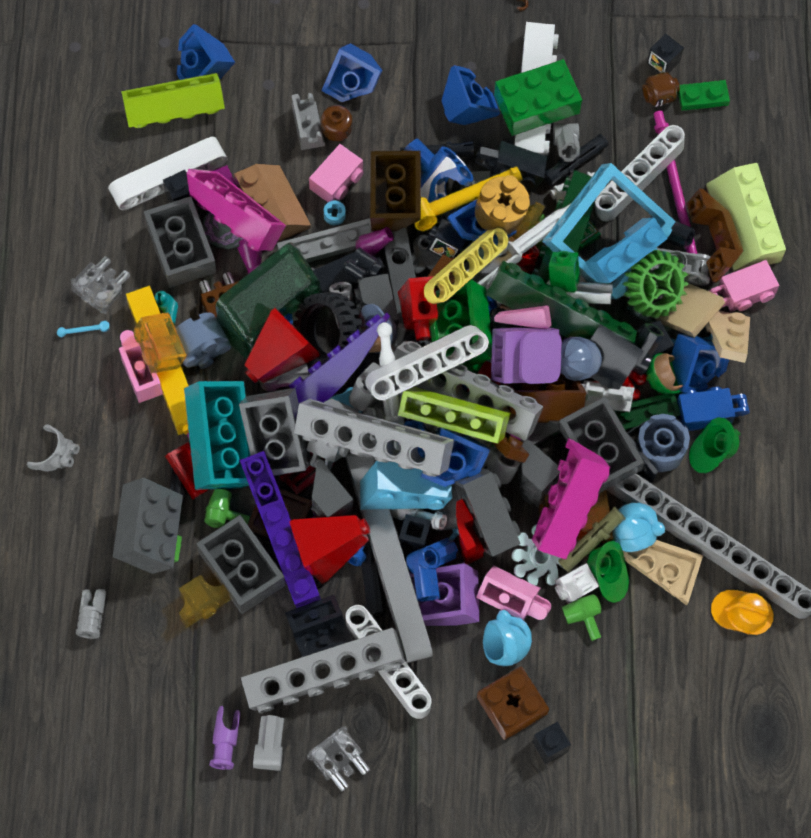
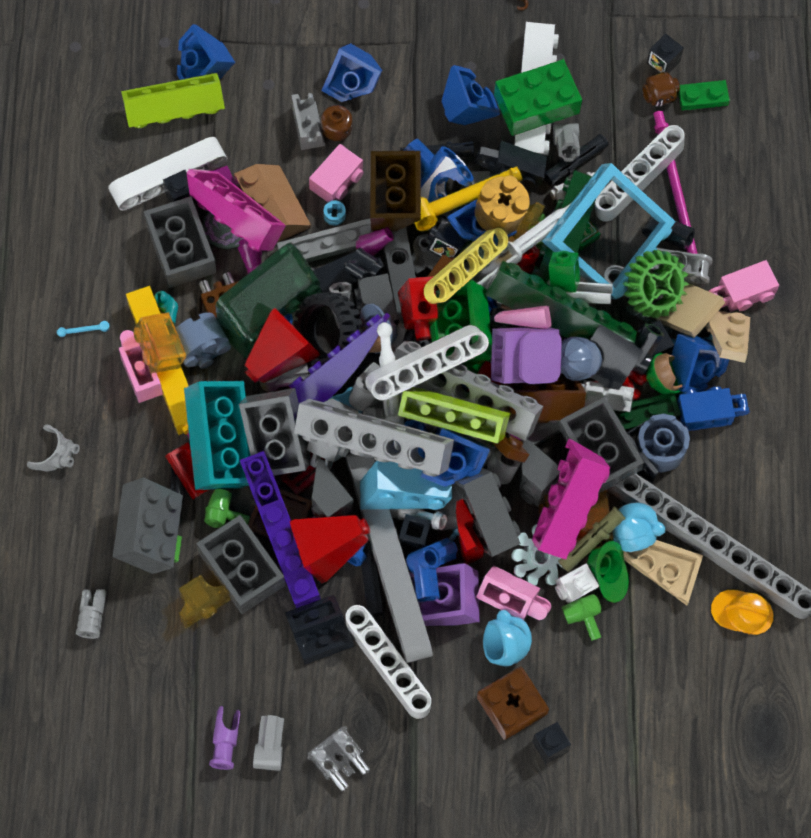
(98, 286): clear piece -> none
(257, 684): light grey brick -> none
(615, 260): dark azure arch -> none
(708, 211): reddish brown slope -> none
(714, 445): green piece -> none
(747, 200): yellowish green slope -> none

